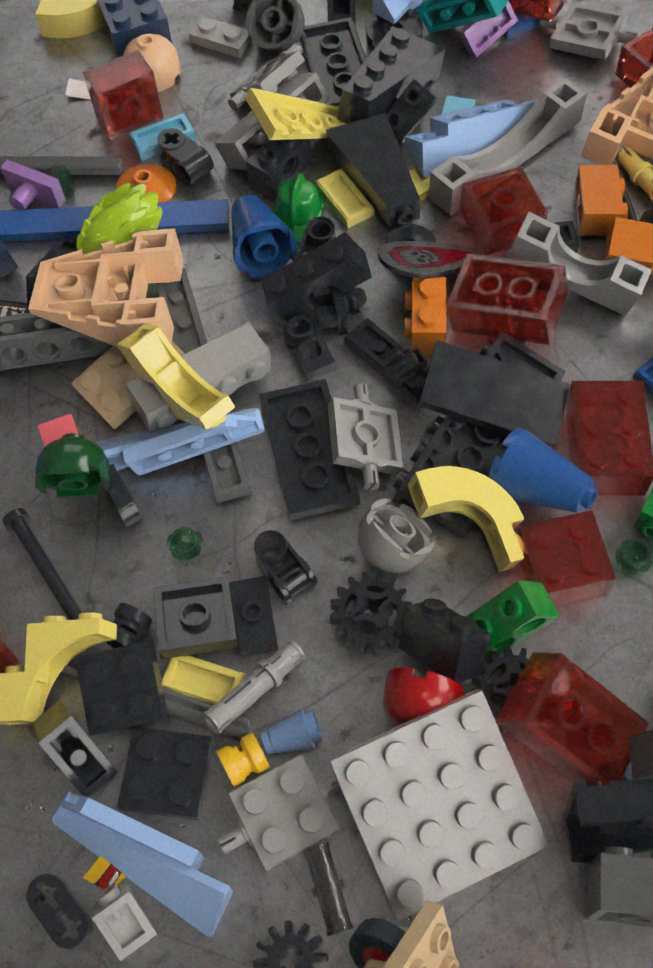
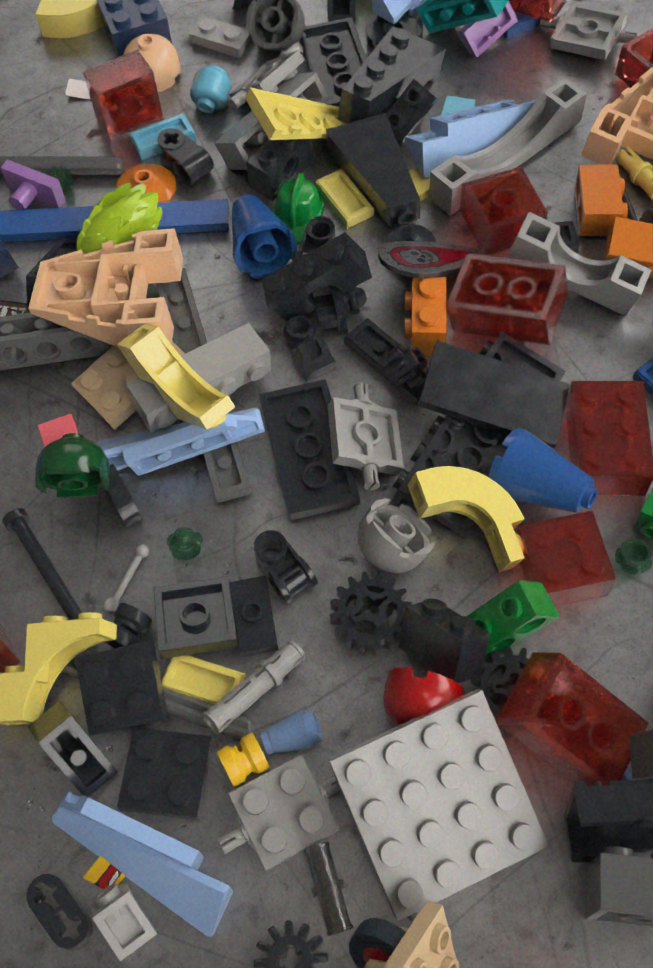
(112, 603): none -> light grey hinge
(210, 88): none -> medium azure head

